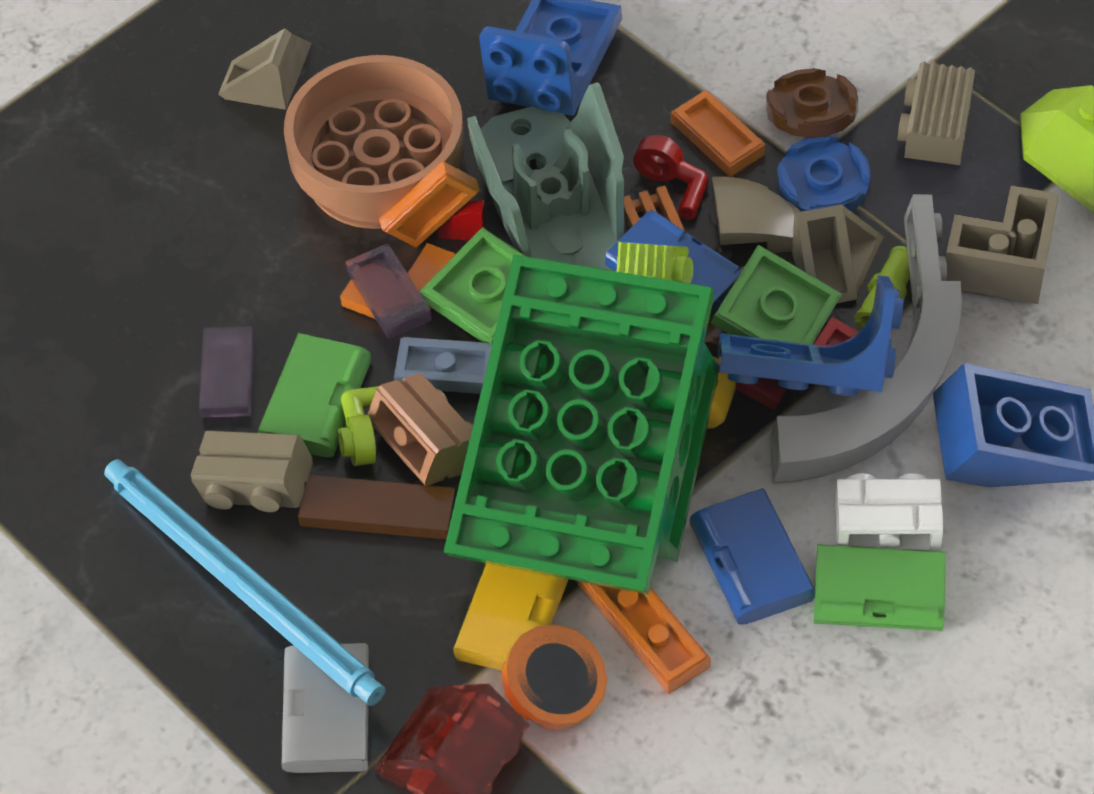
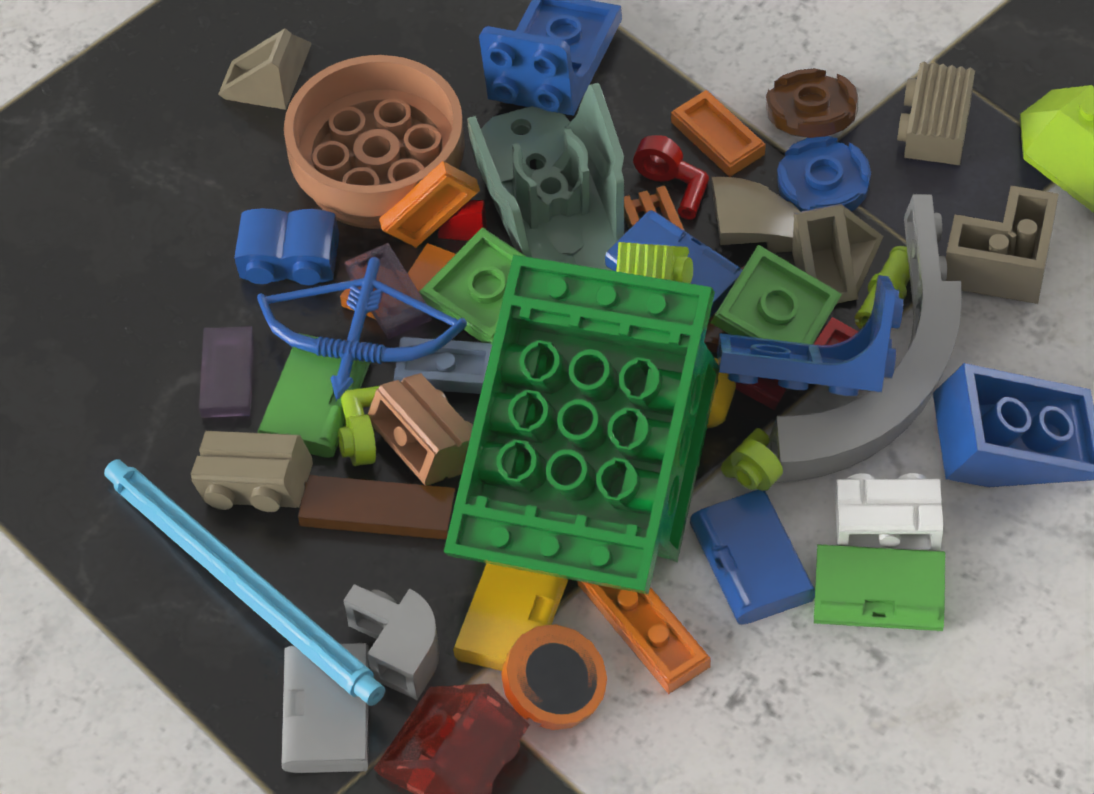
(287, 246): none -> blue brick
(361, 302): none -> blue piece
(404, 634): none -> light grey brick
(753, 463): none -> lime plate

